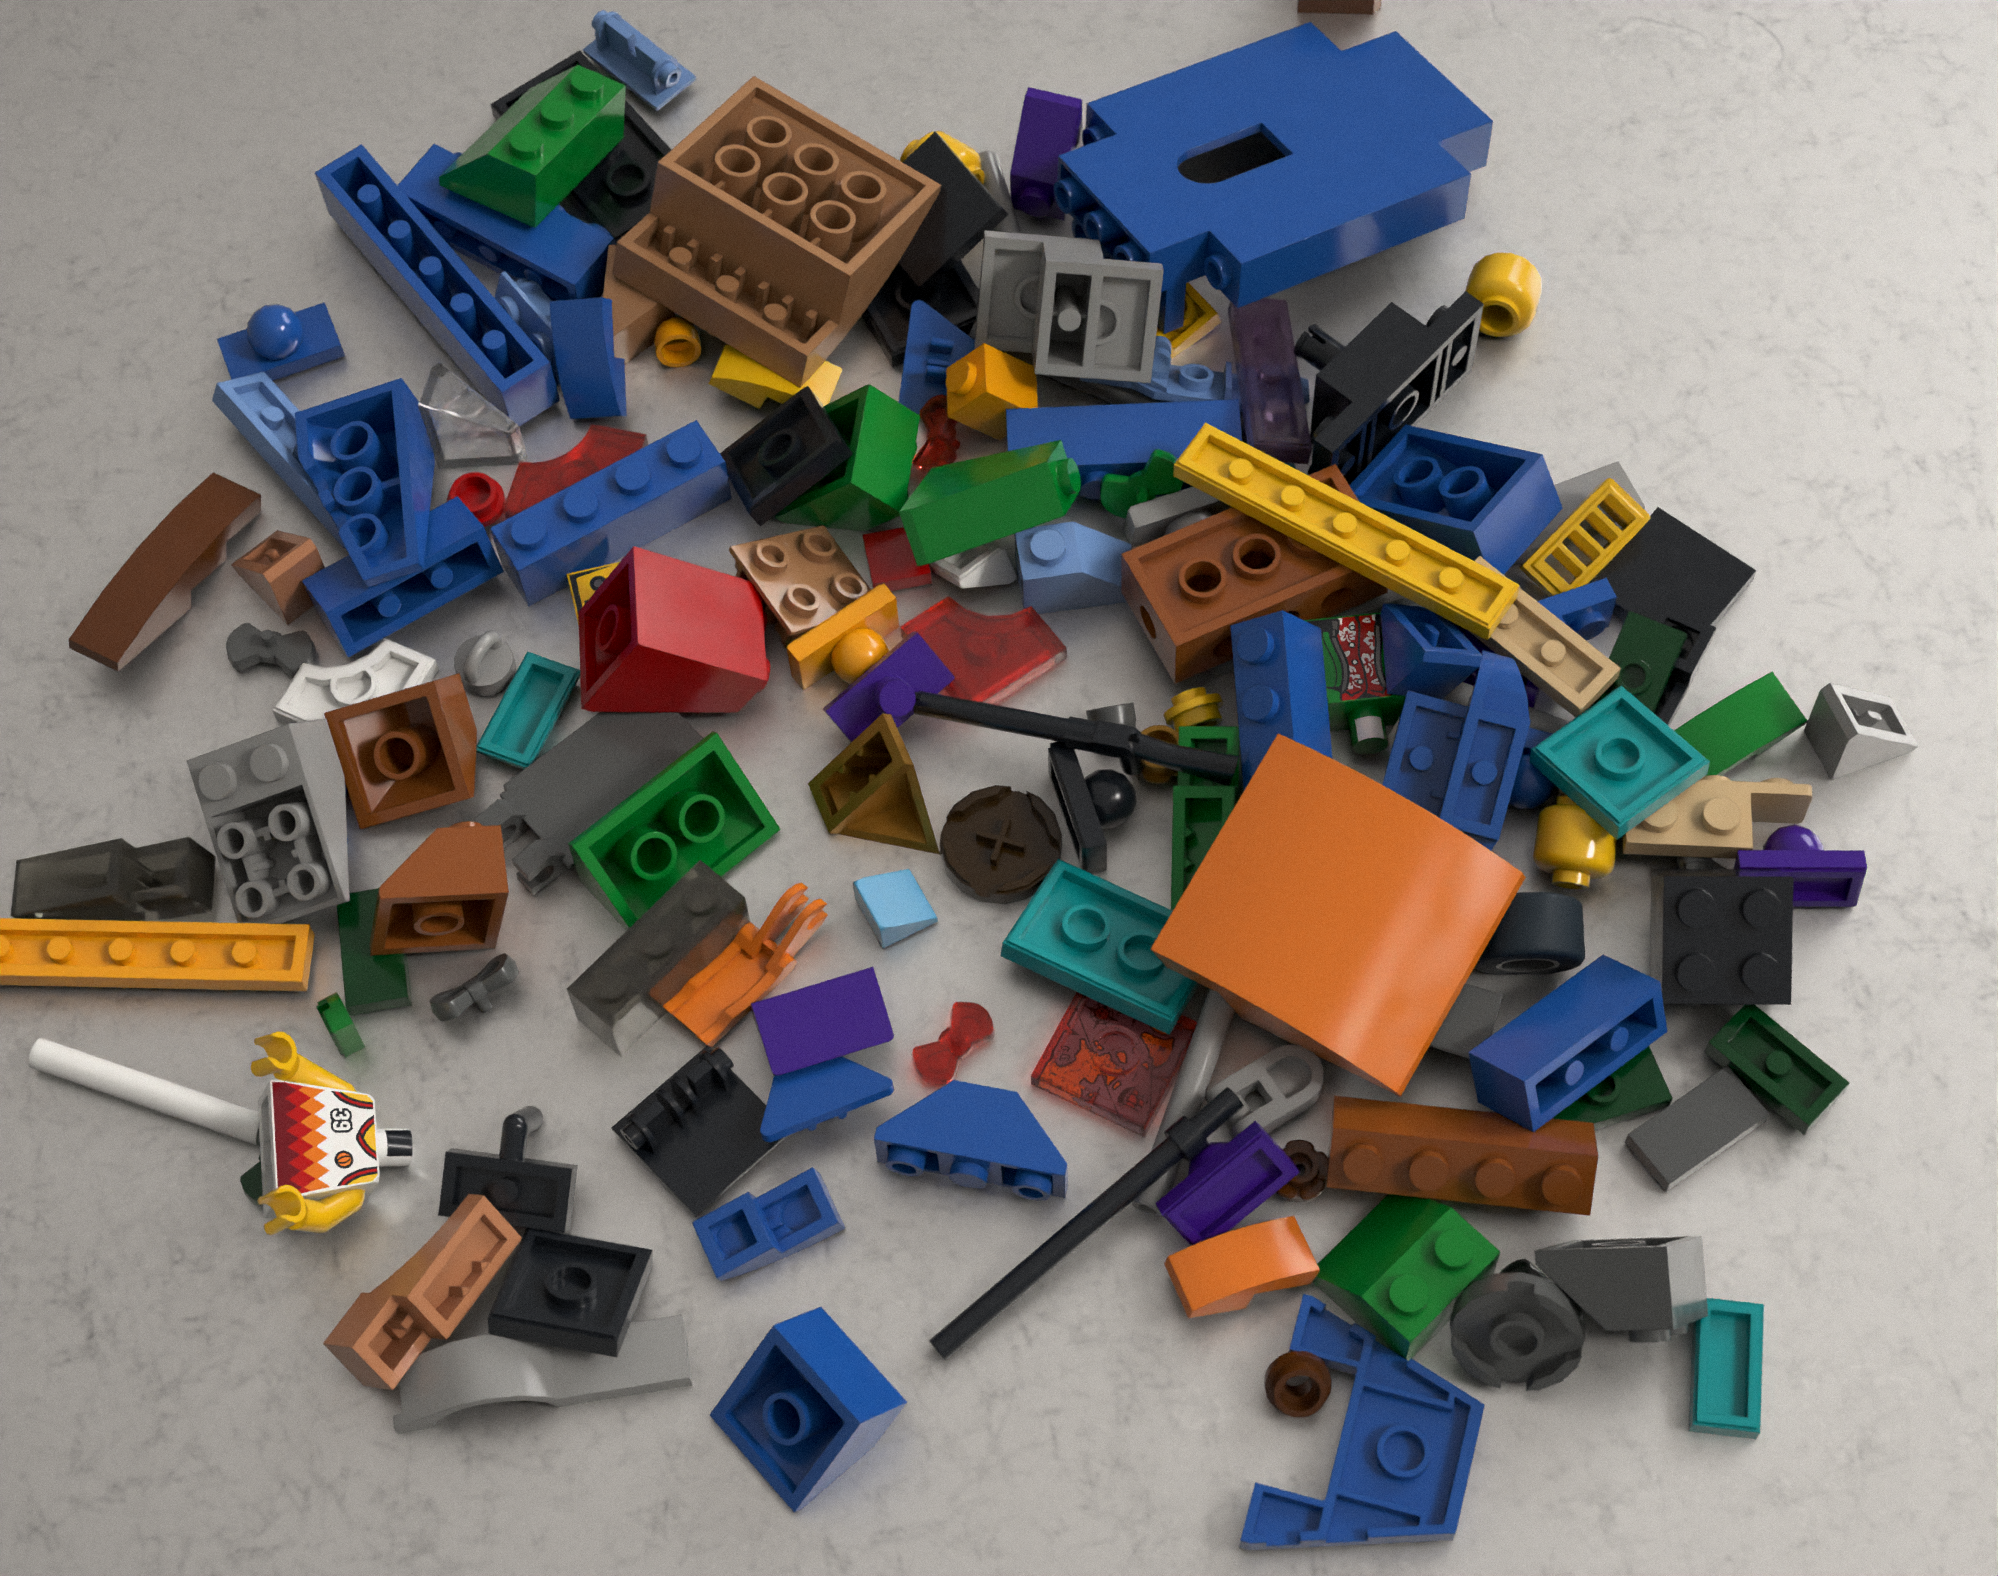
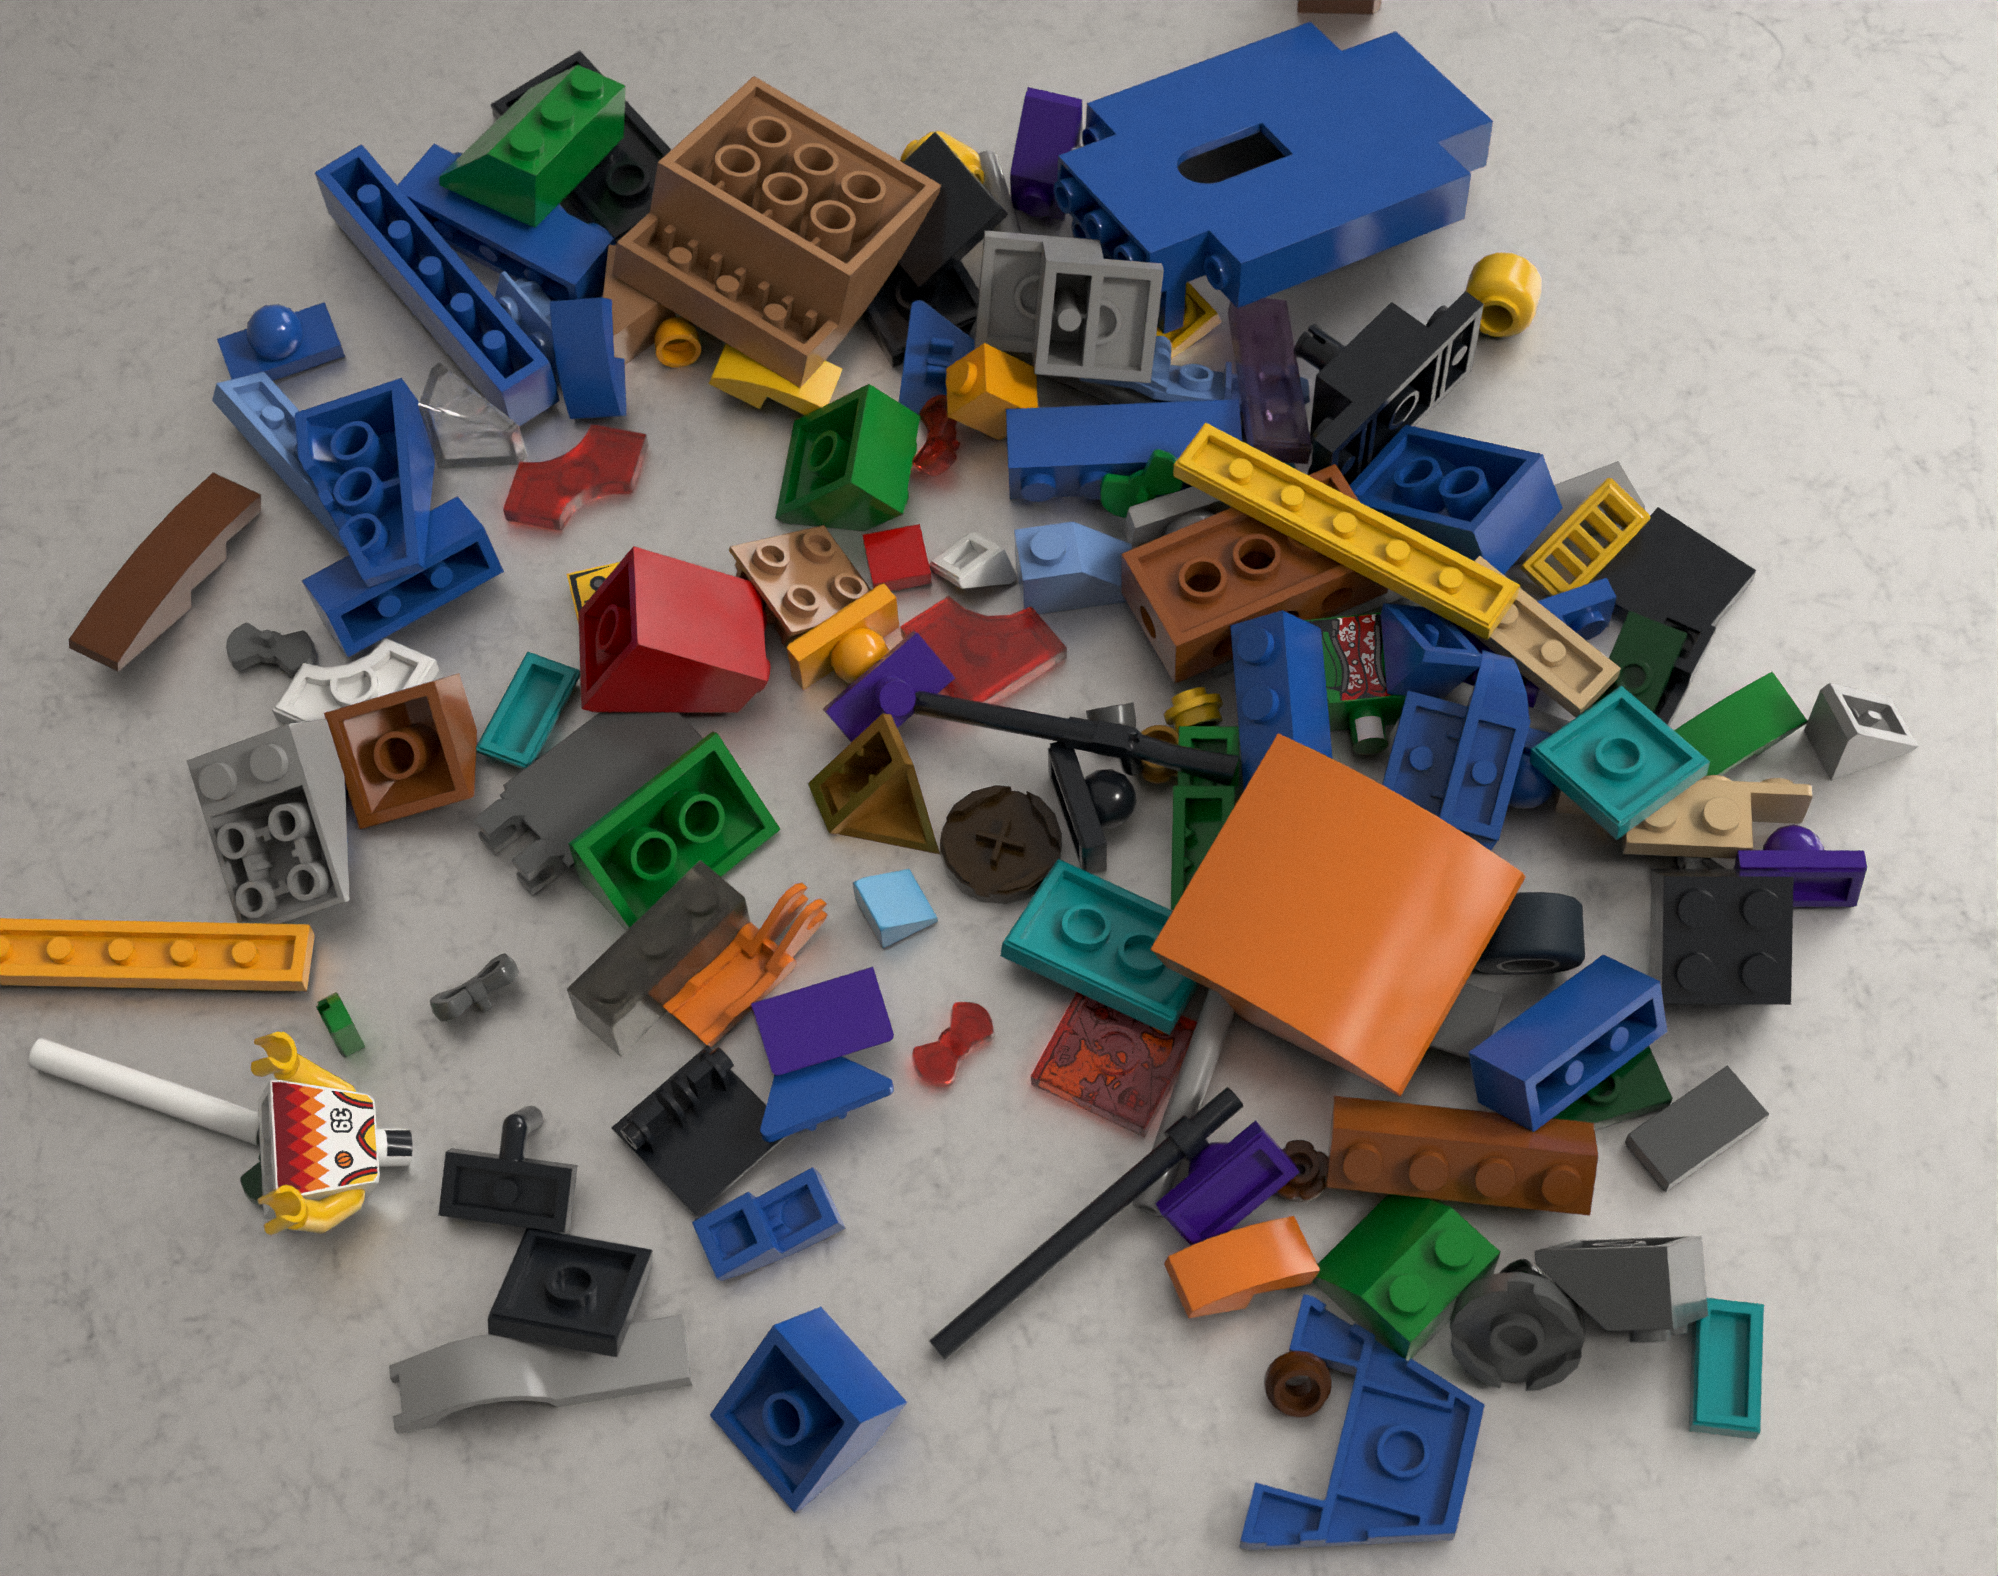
(116, 882): clear smoke slope -> none
(277, 572): nougat slope -> none
(369, 980): dark green tile -> none
(424, 1296): nougat slope -> none
(444, 894): dark orange slope -> none
(480, 495): red plate -> none
(485, 664): light grey tile -> none
(612, 512): blue brick -> none
(636, 60): medium blue hinge -> none
(784, 455): black tile -> none
(975, 1140): blue slope -> none
(988, 499): green slope -> none
(1287, 1080): light grey plate -> none
(1572, 846): yellow head -> none
(1777, 1067): dark green plate -> none

